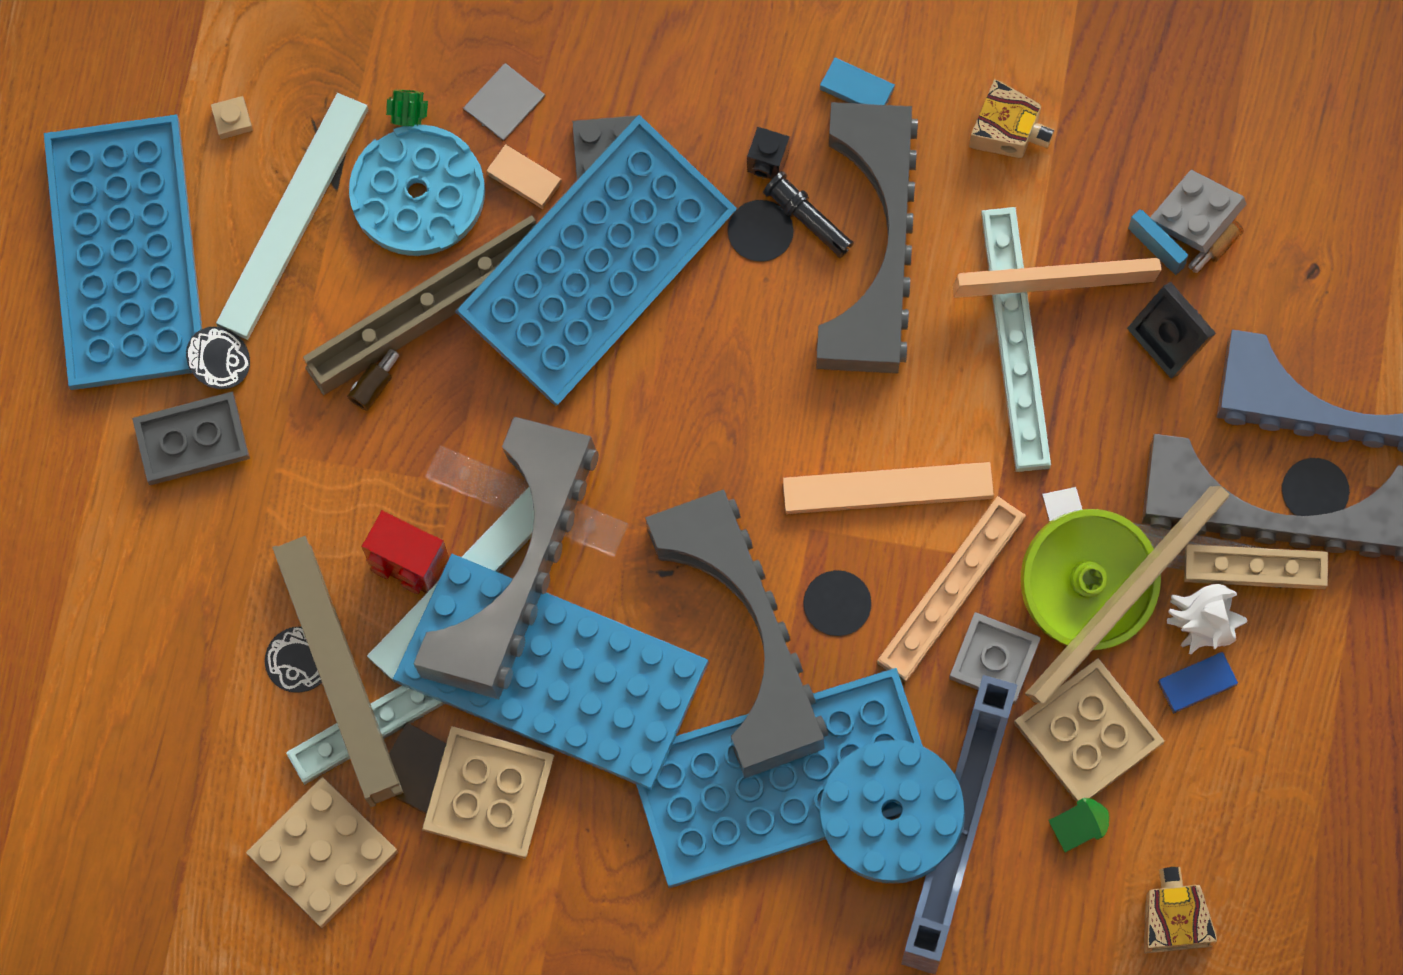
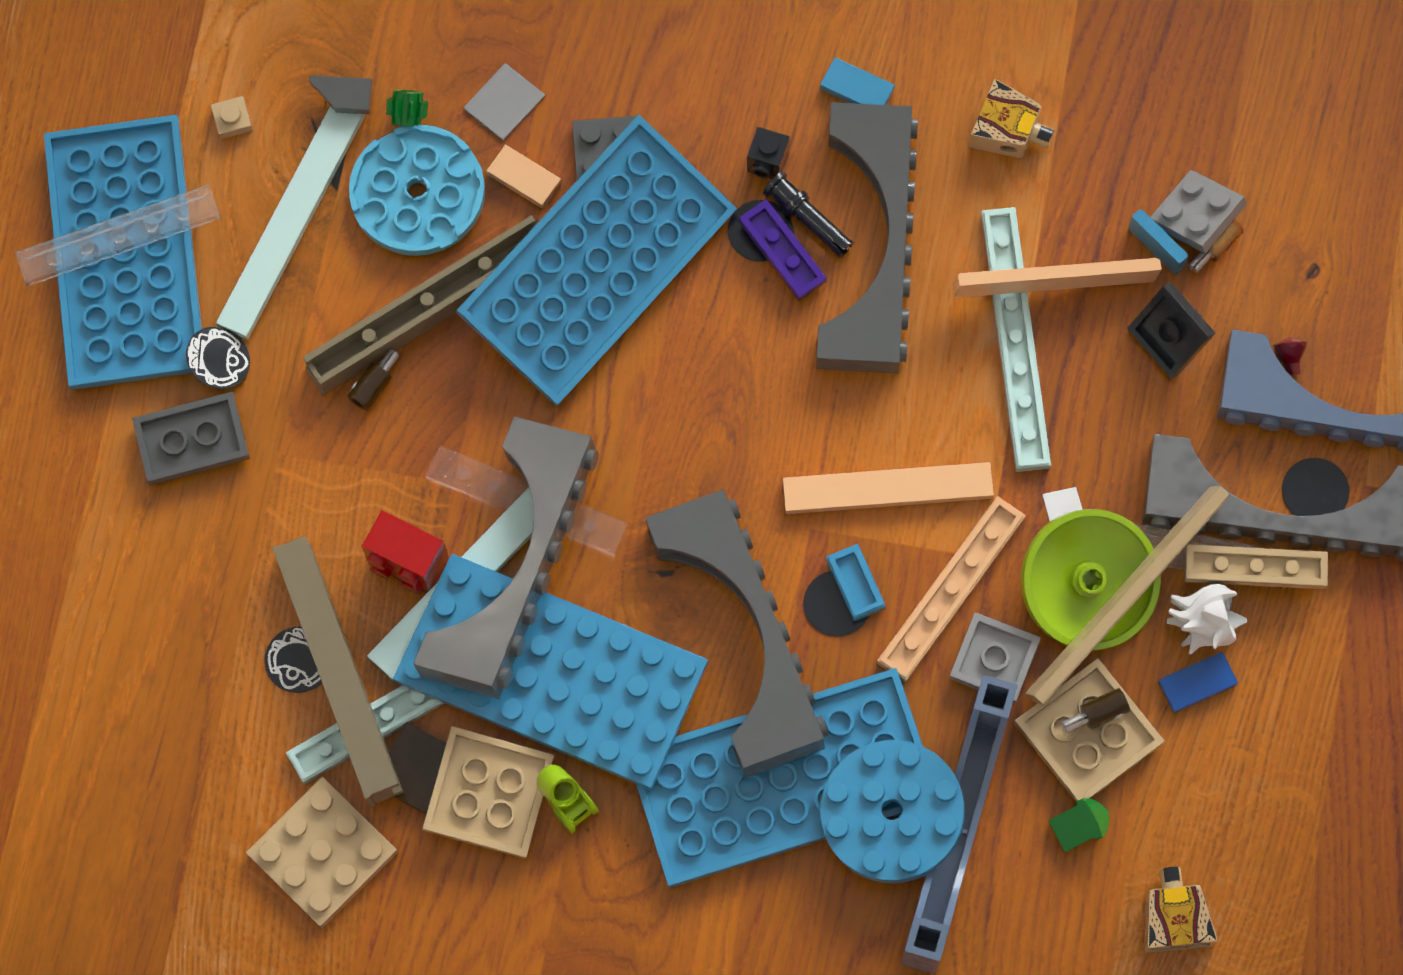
(117, 235): none -> clear tile
(344, 93): none -> dark grey tile
(568, 801): none -> lime piece
(782, 250): none -> dark purple plate
(855, 582): none -> dark azure tile
(1099, 711): none -> dark brown piece
(1291, 352): none -> dark red rock

